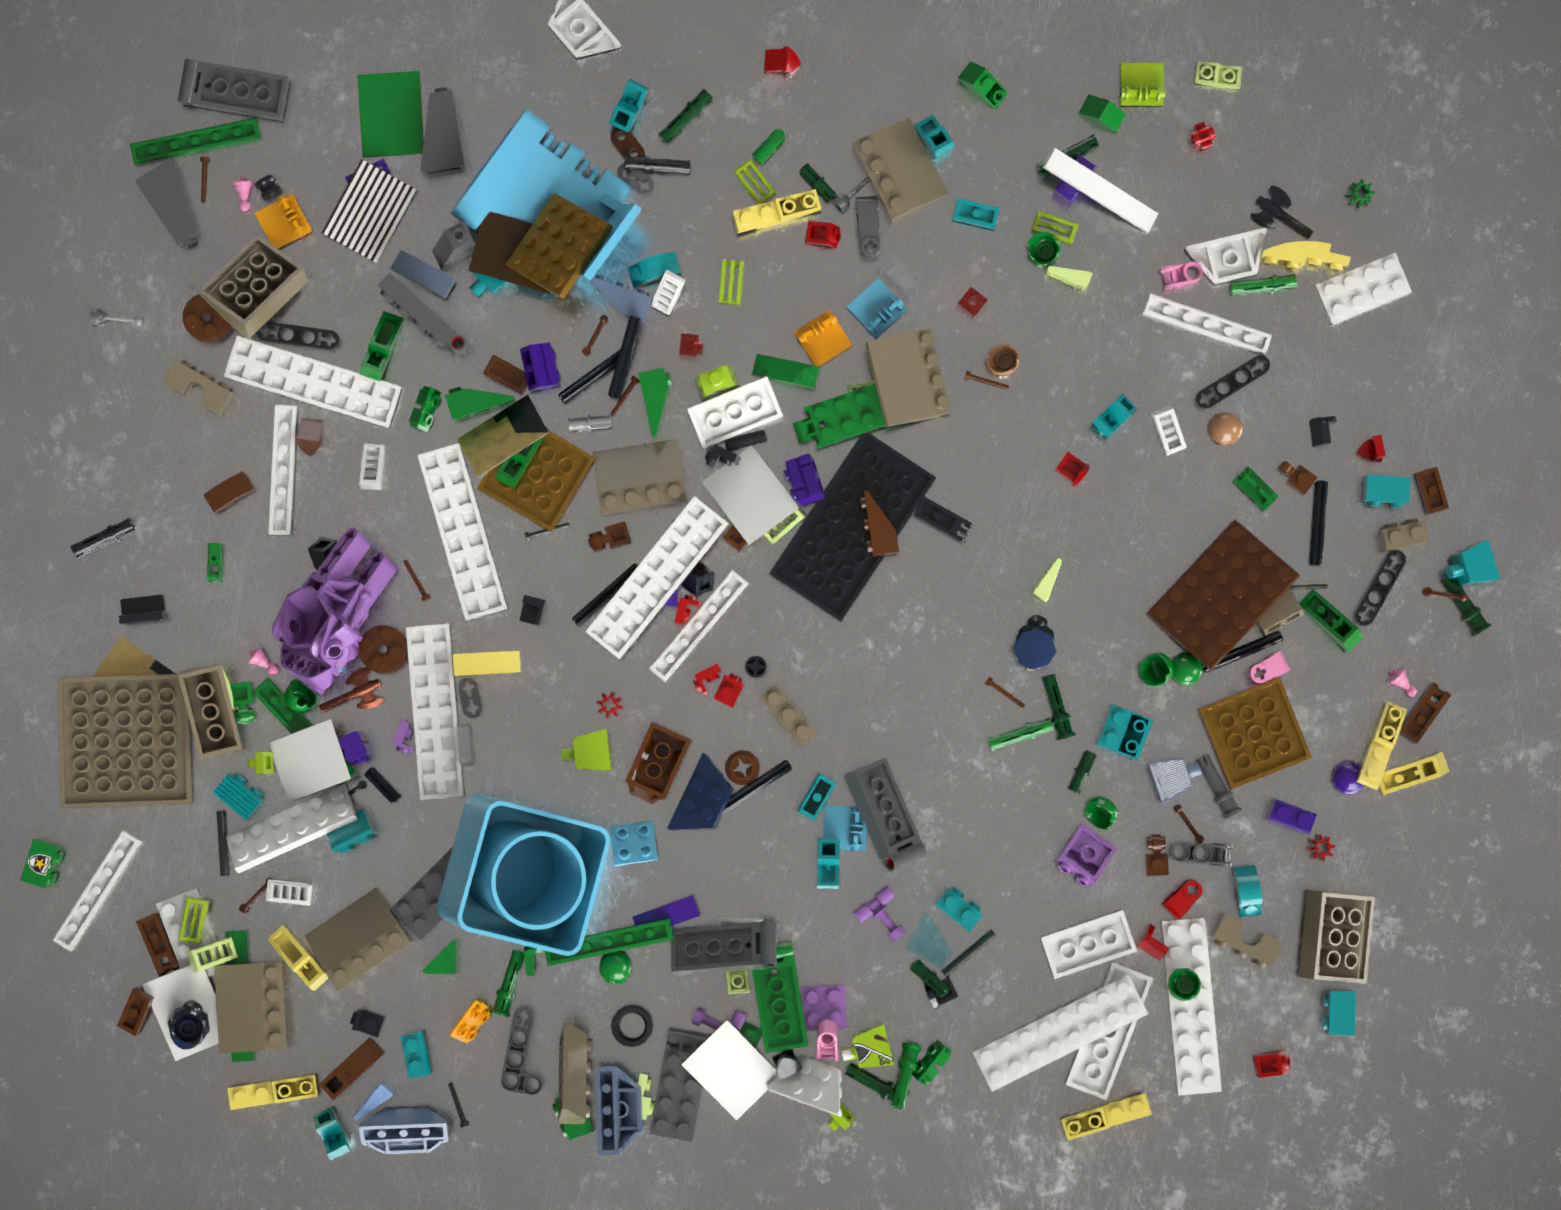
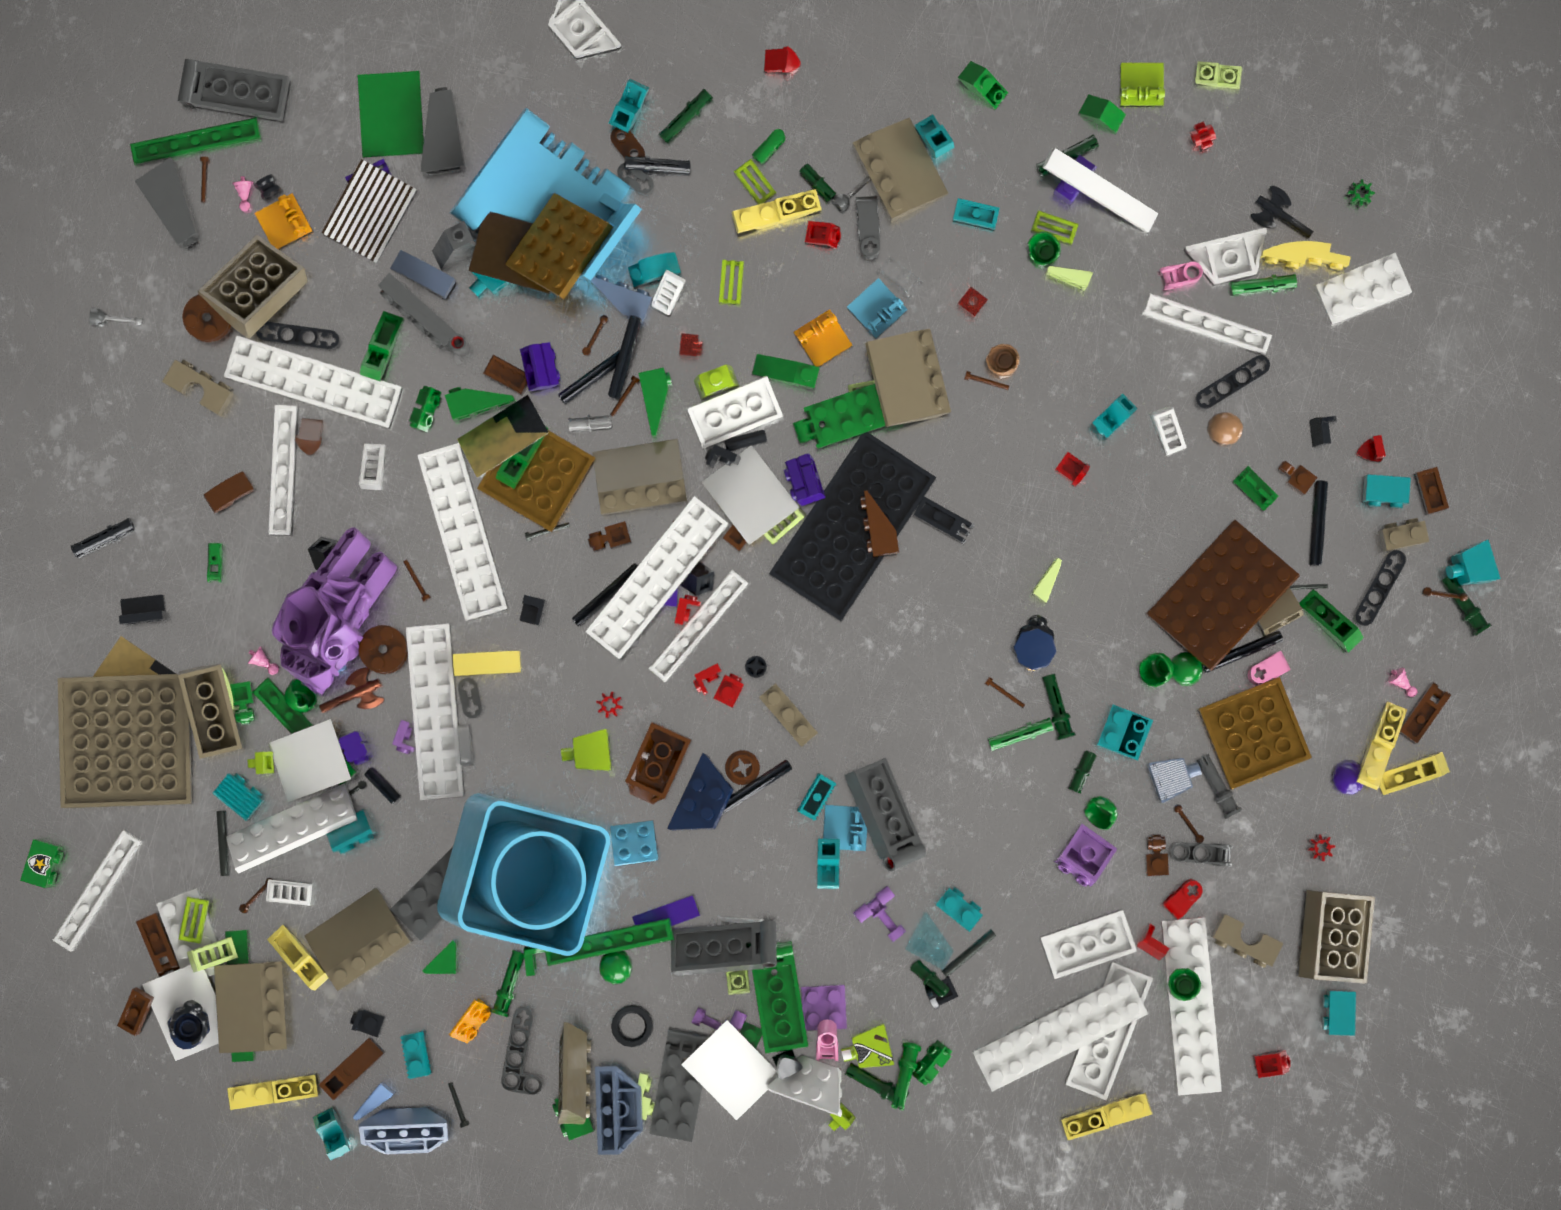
(1248, 891): teal brick -> none
(1291, 816): dark purple brick -> none

